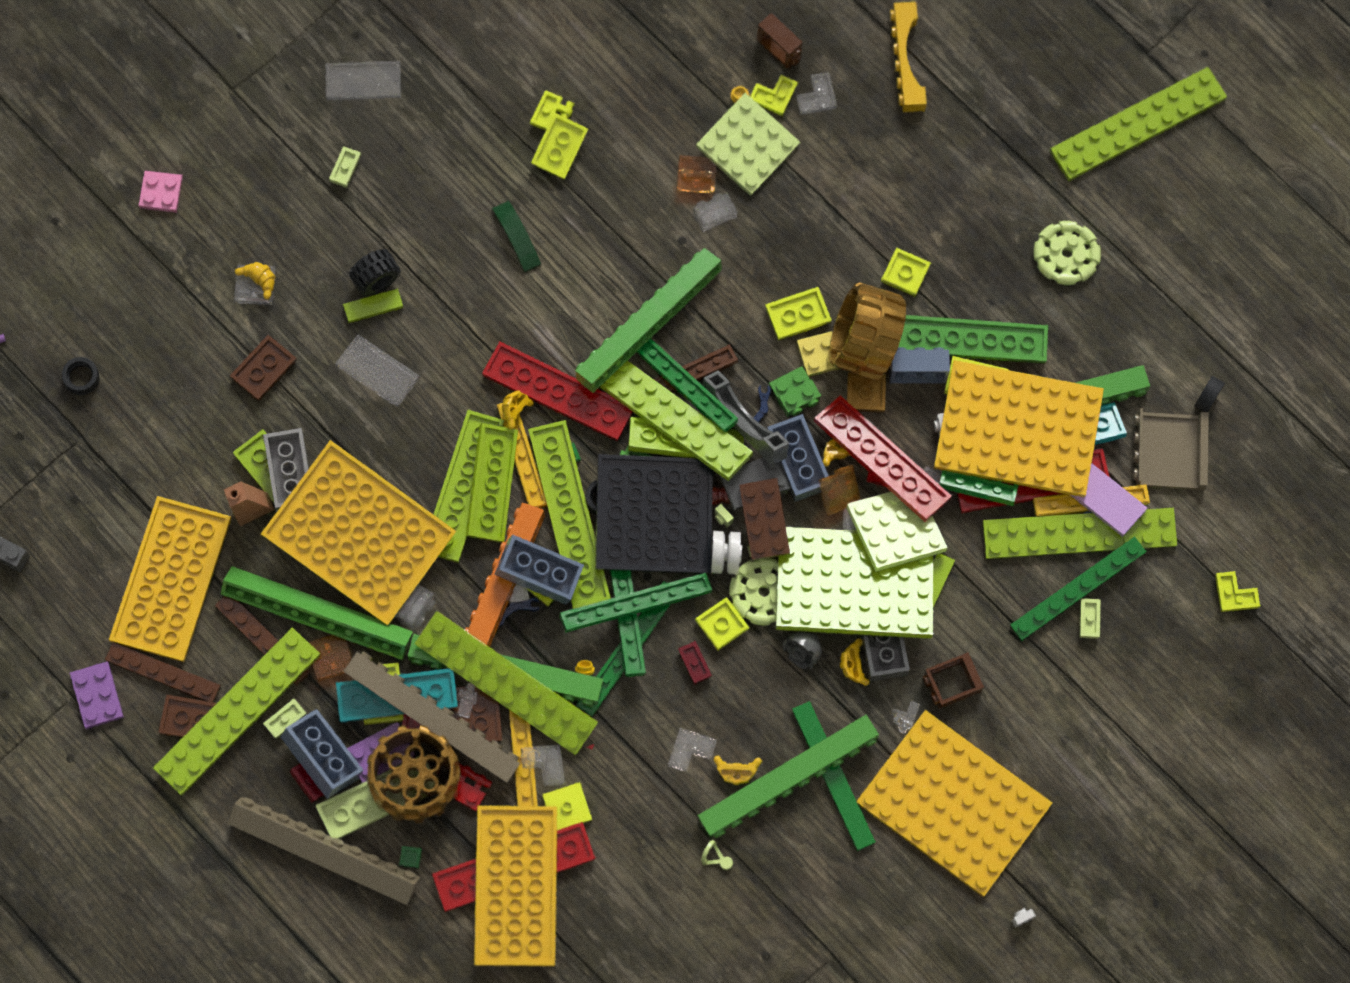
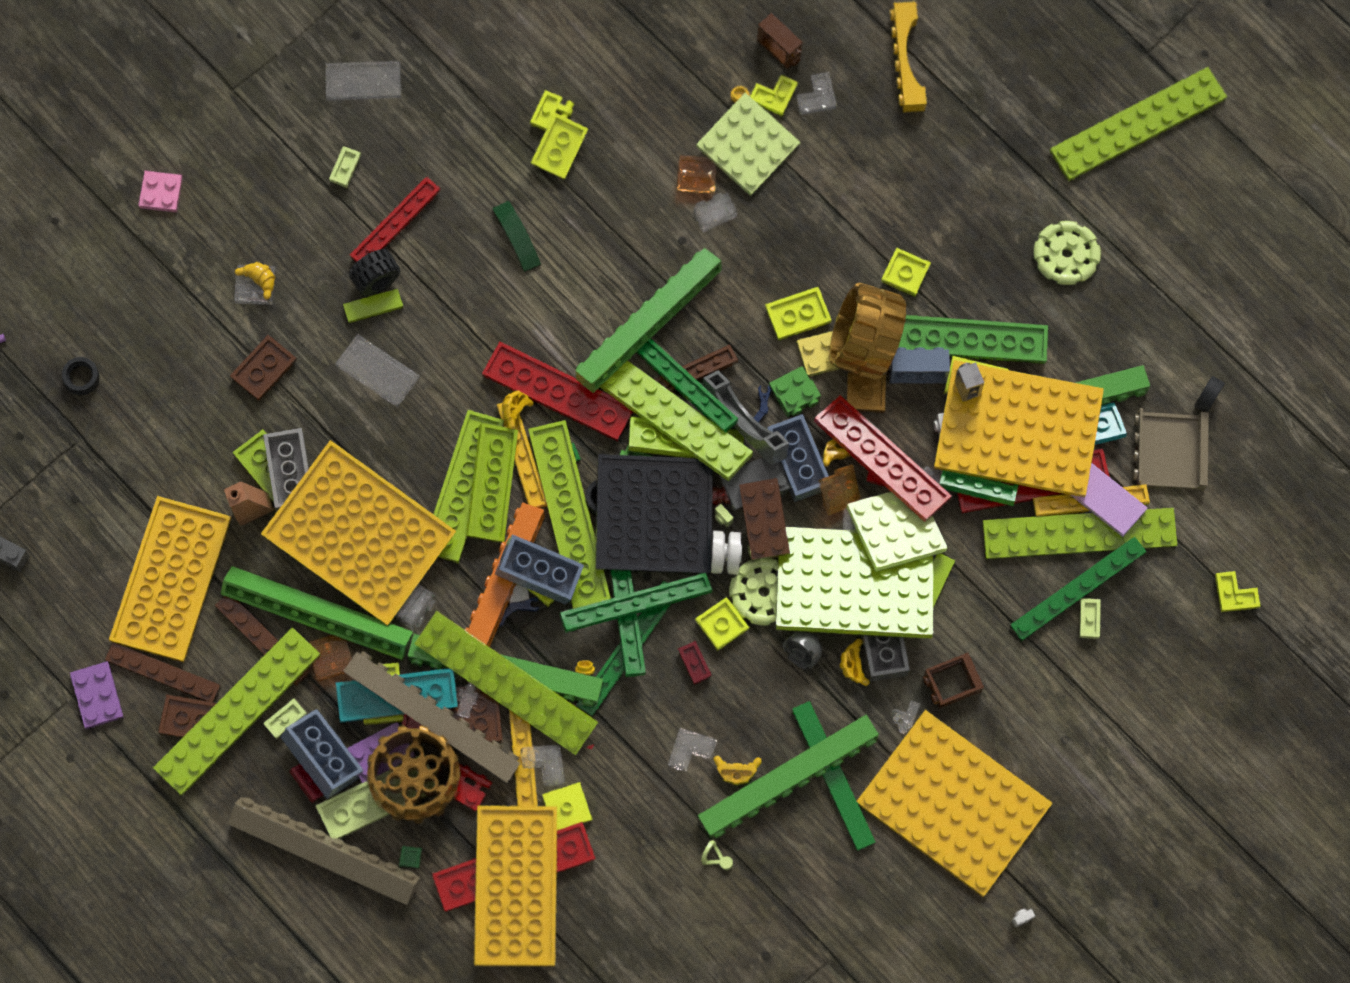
(397, 219): none -> red plate
(969, 381): none -> flat silver brick

